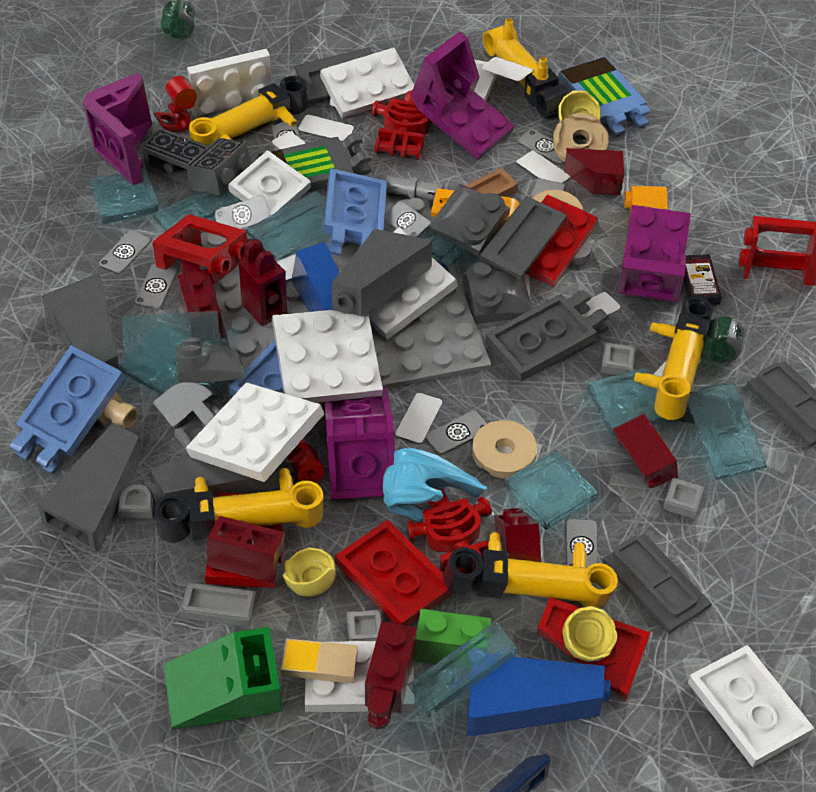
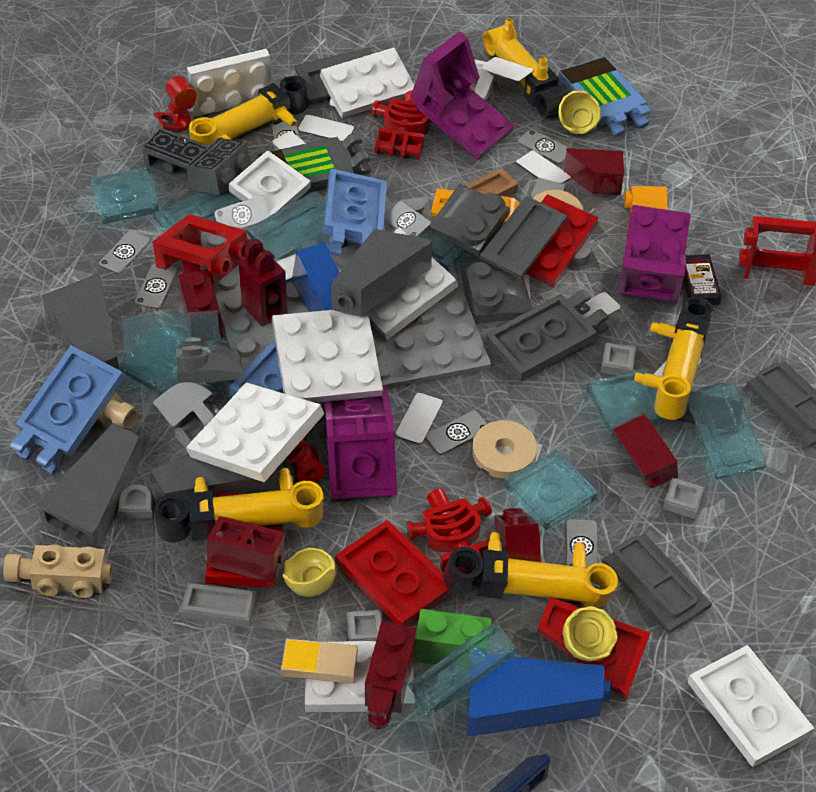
(61, 569): none -> tan brick
(118, 123): magenta bracket -> none
(178, 19): clear green head -> none
(224, 680): green slope -> none
(412, 187): light grey pin -> none
(415, 476): medium azure hair -> none
(576, 125): tan tile -> none
(724, 338): clear green head -> none

